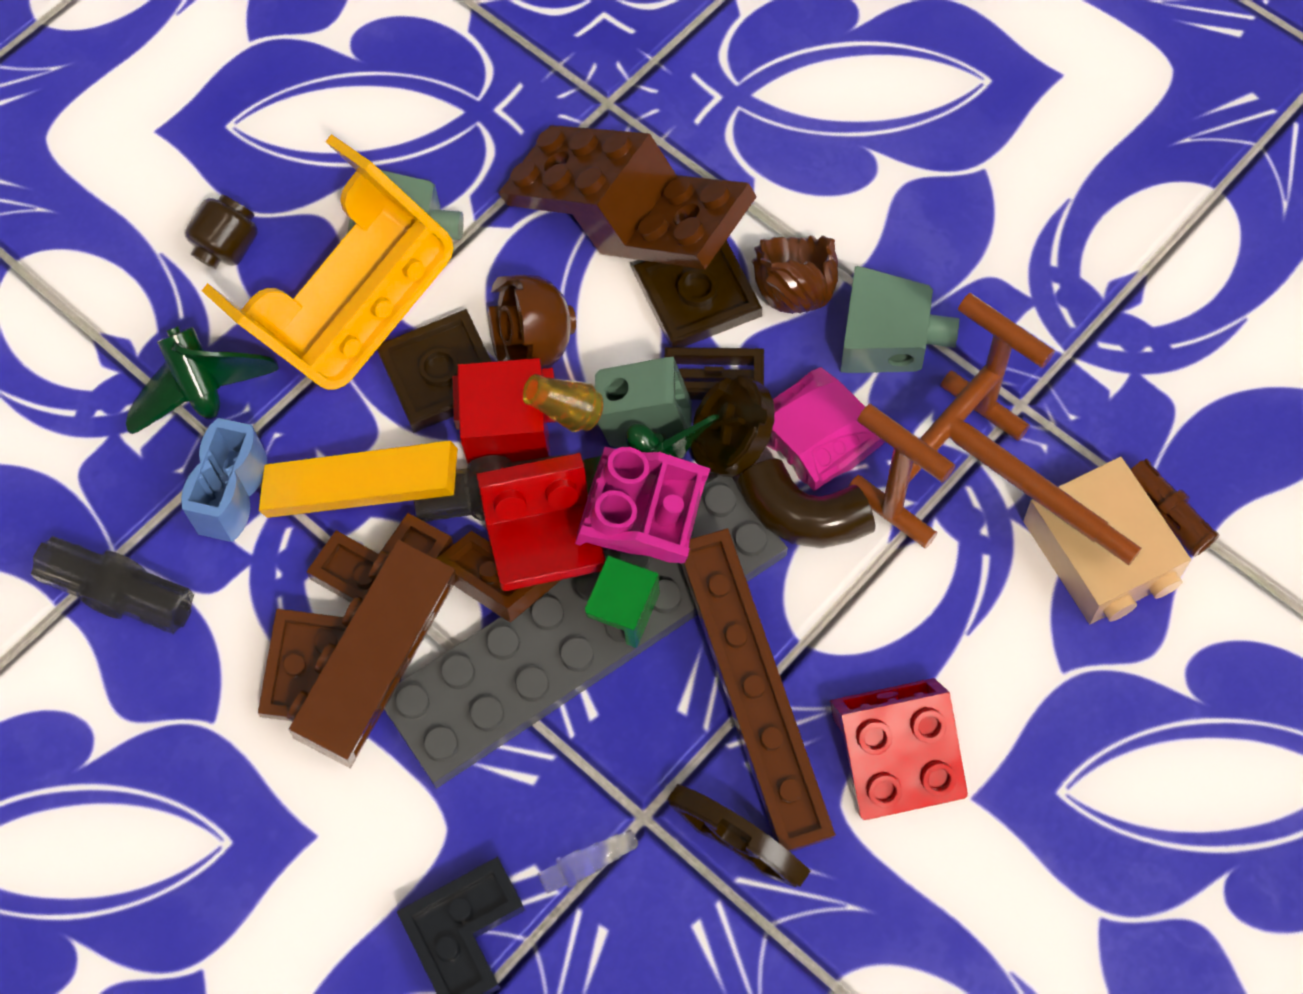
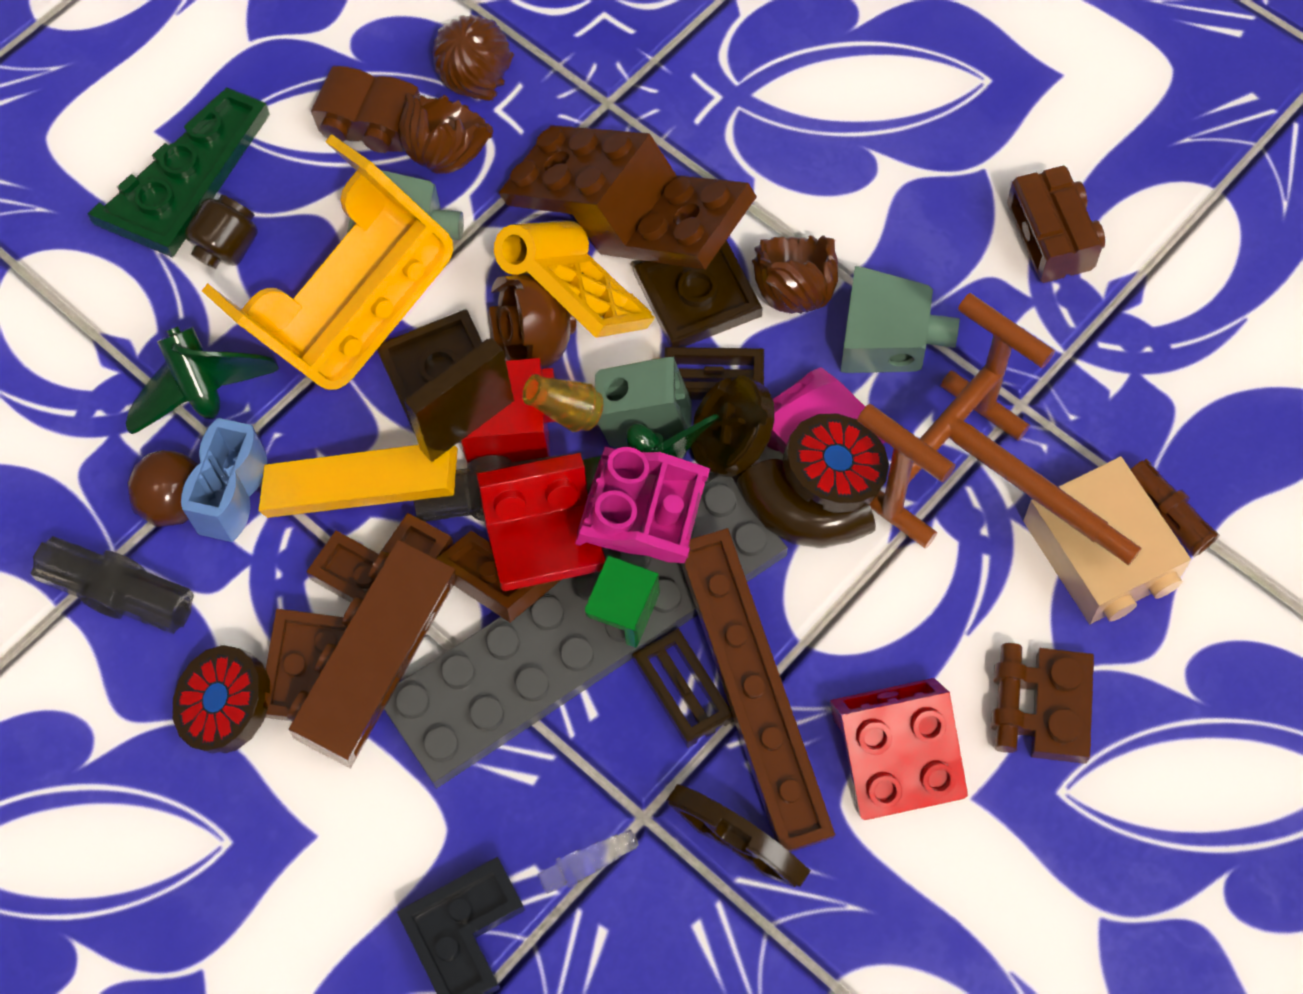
(158, 485): none -> reddish brown hair
(169, 191): none -> dark green wing
(221, 699): none -> tile
(362, 108): none -> reddish brown brick
(441, 133): none -> reddish brown hair
(460, 399): none -> dark brown tile
(472, 56): none -> reddish brown hair
(556, 258): none -> yellow piece
(706, 725): none -> dark brown tile
(835, 462): none -> tile
(1055, 223): none -> reddish brown brick
(1061, 703): none -> reddish brown plate

